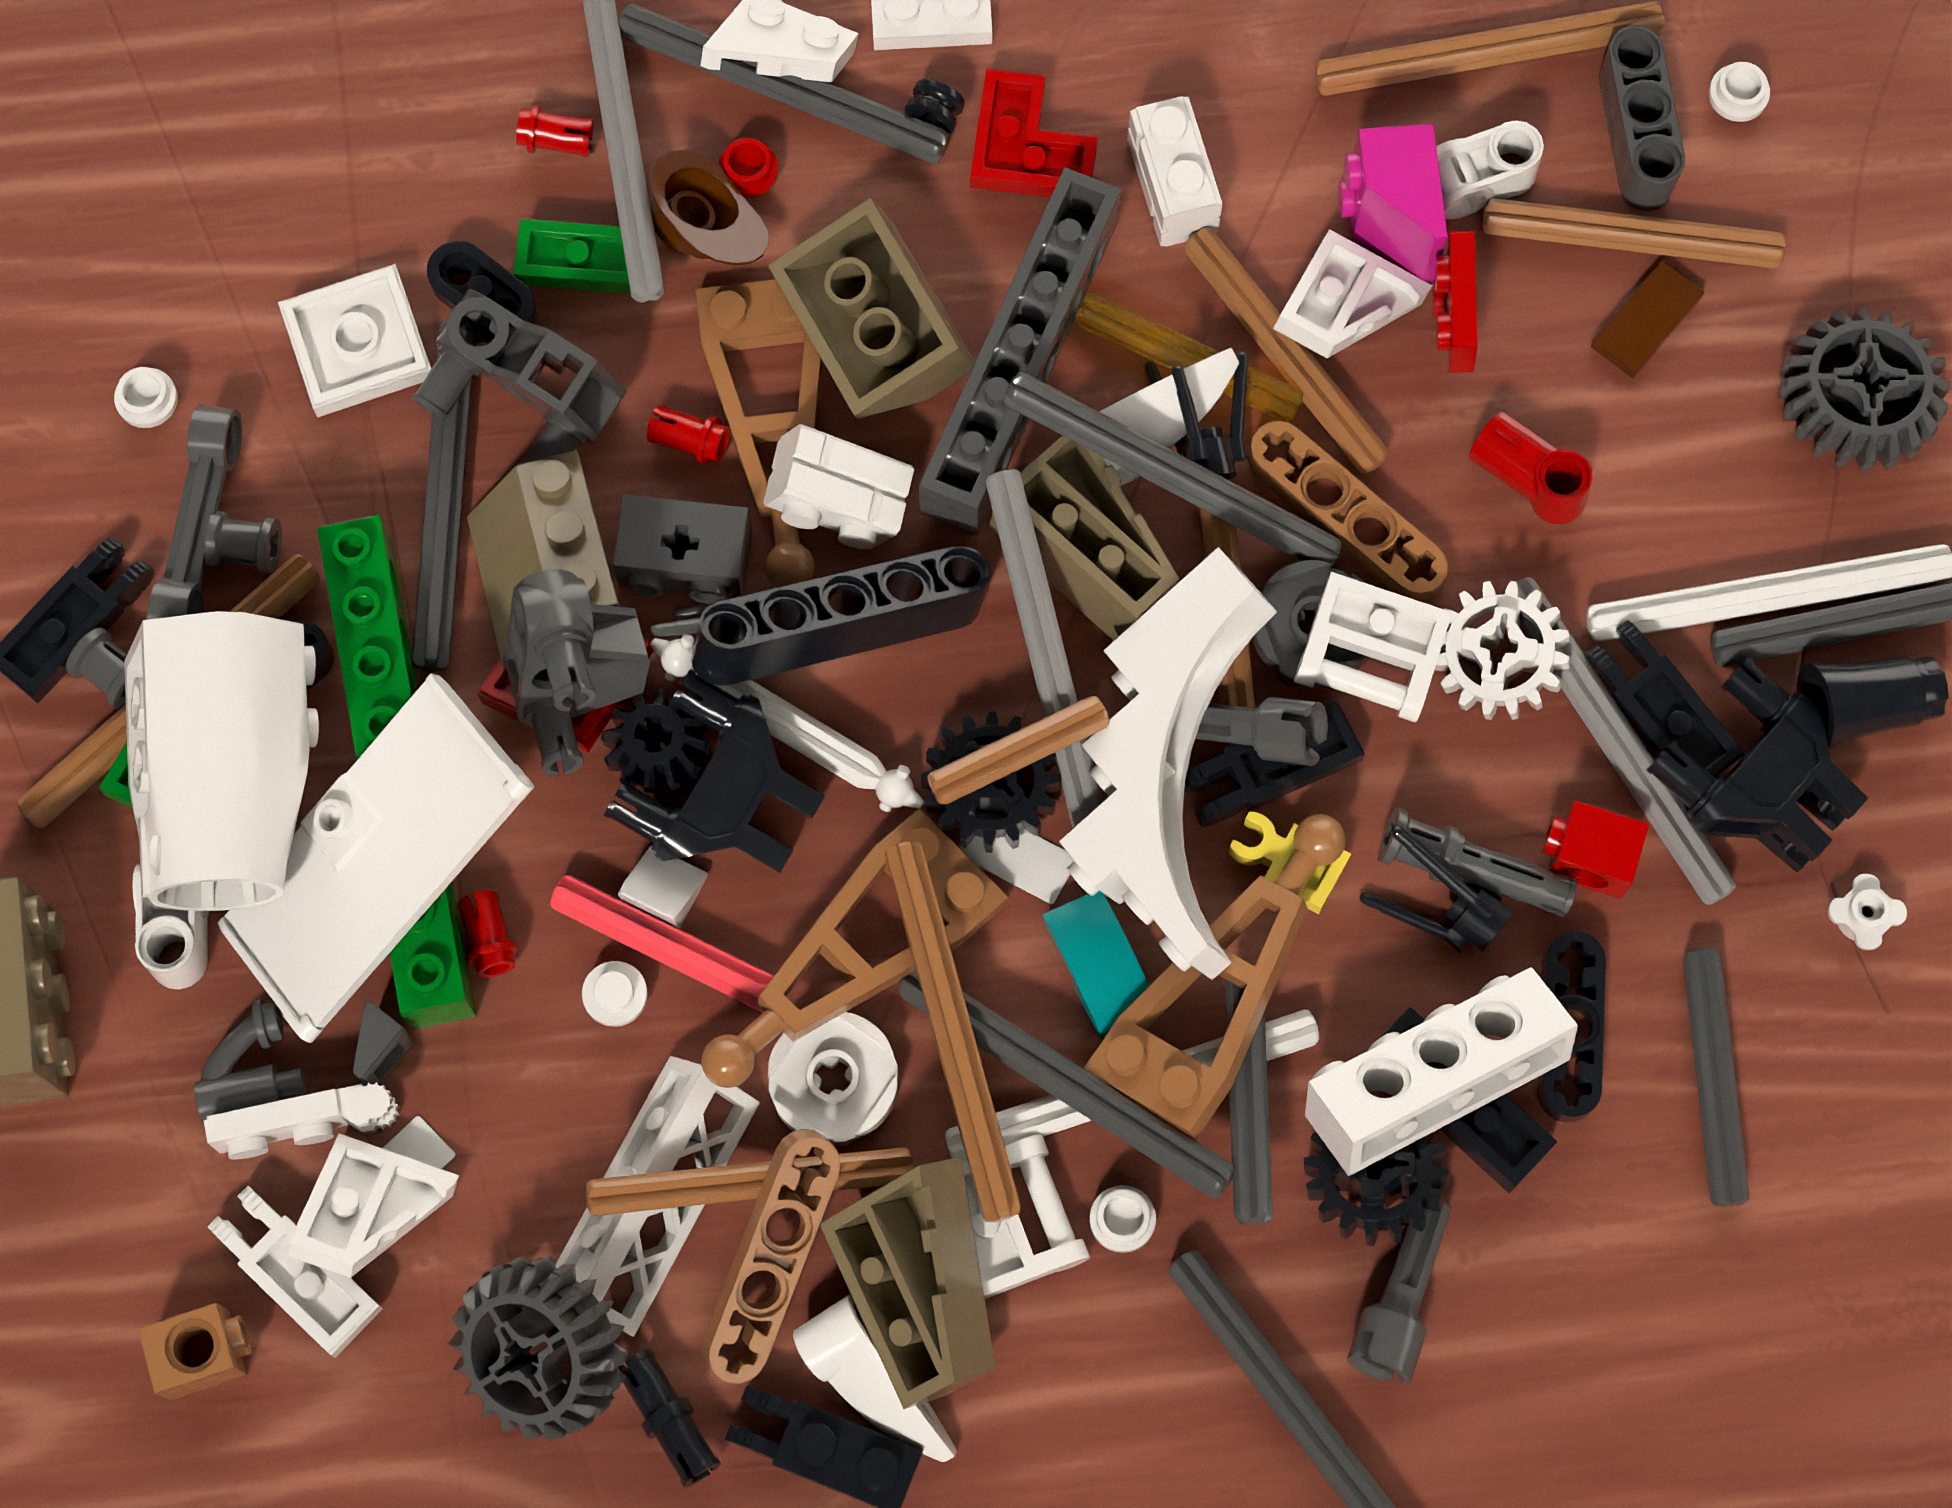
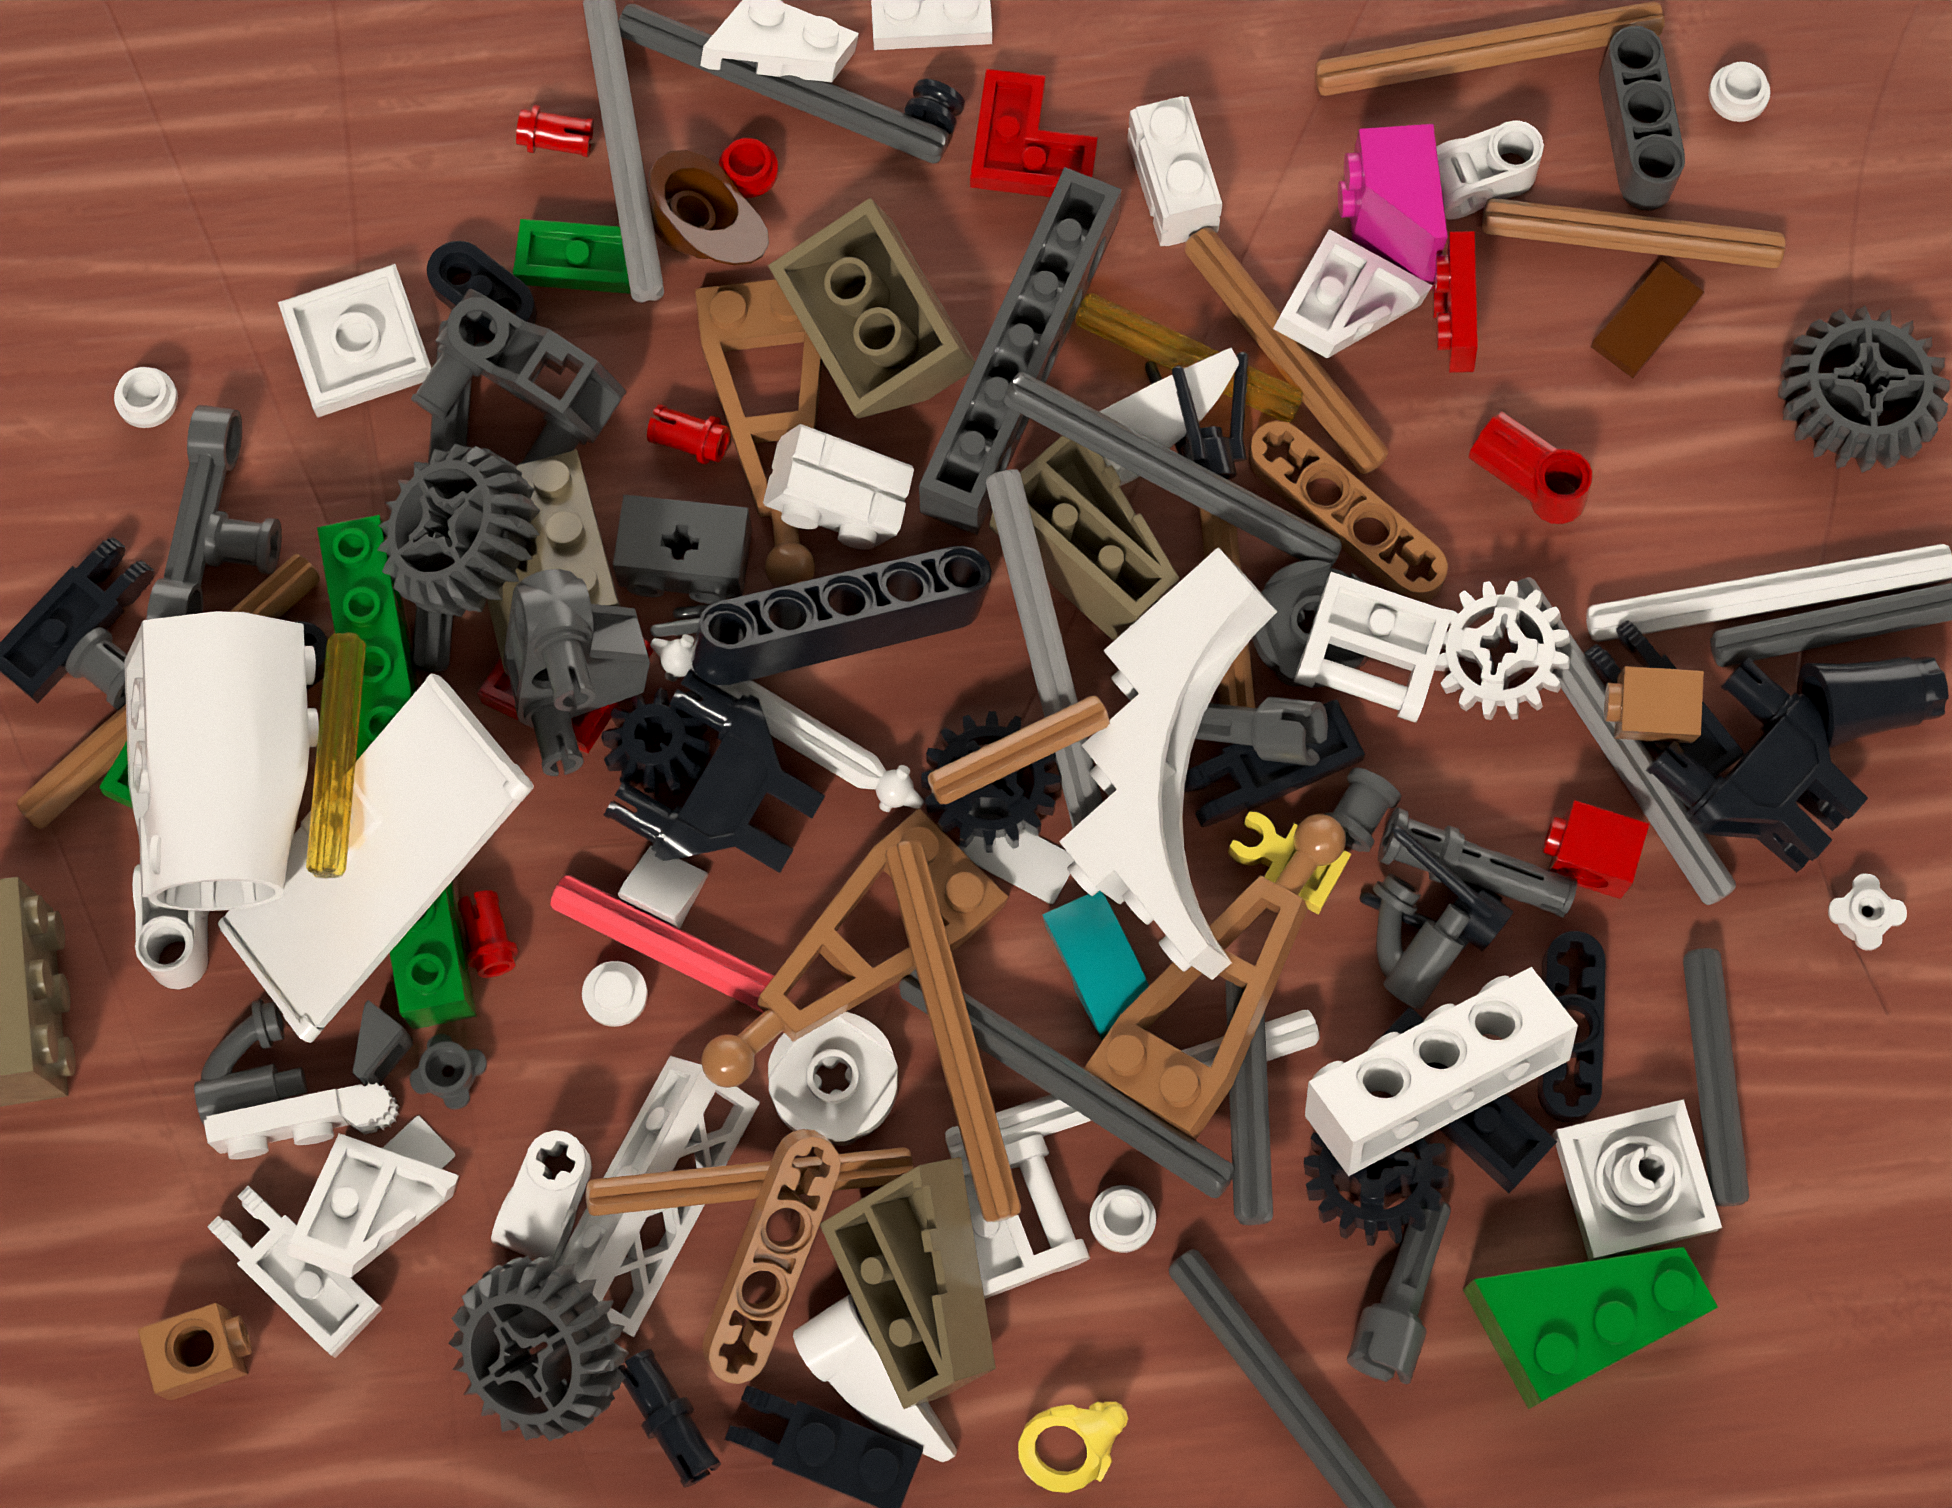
(336, 756): none -> clear yellow axle
(441, 1053): none -> dark grey plate
(458, 530): none -> dark grey gear
(541, 1210): none -> white piece
(1096, 1427): none -> light yellow piece
(1364, 807): none -> dark grey bush
(1426, 960): none -> dark grey plant
(1585, 1316): none -> green wedge
(1636, 1180): none -> white plate
(1655, 704): none -> medium nougat brick

